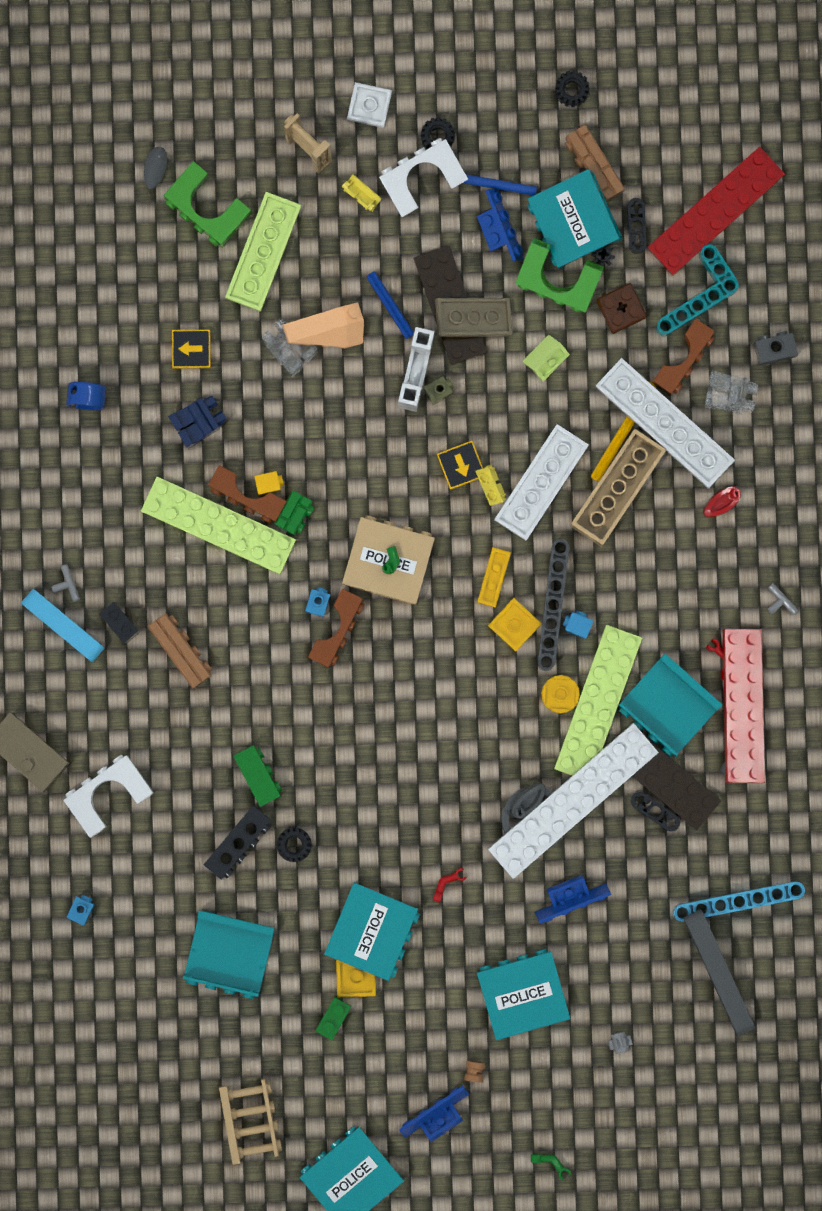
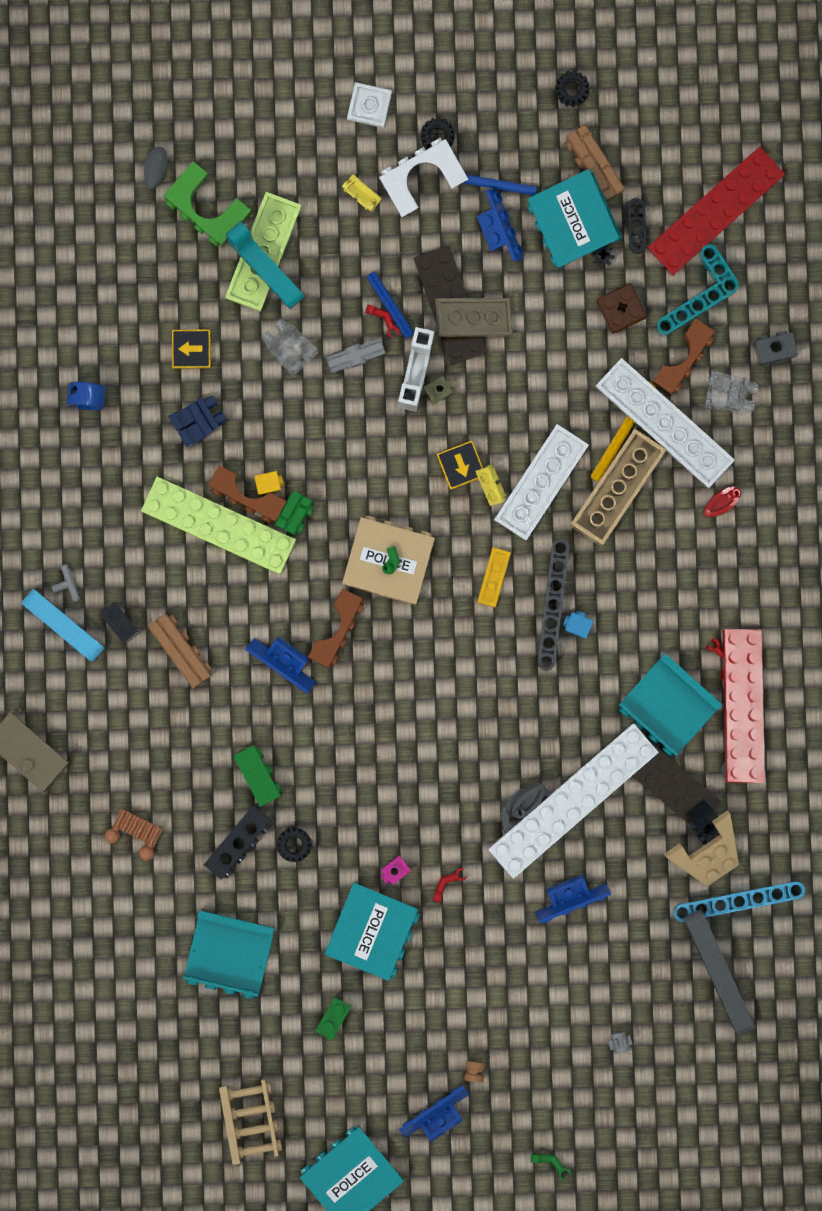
(81, 801): white arch -> none
(81, 909): dark azure brick -> none
(138, 828): none -> nougat gear
(242, 242): none -> teal beam
(284, 660): none -> blue bracket
(316, 150): tan fence -> none
(318, 602): dark azure brick -> none
(336, 327): light nougat wedge -> none
(354, 981): yellow tile -> none
(355, 355): none -> light grey piece
(372, 310): none -> red arm
(402, 868): none -> dark pink brick
(514, 624): yellow tile -> none
(523, 994): teal panel -> none
(533, 278): bright green arch -> none
(546, 357): yellowish green panel -> none
(560, 694): yellow tile -> none
(598, 699): yellowish green plate -> none
(646, 799): black beam -> none
(699, 818): none -> black brick
(713, 858): none -> tan wing
(781, 600): light grey piece -> none

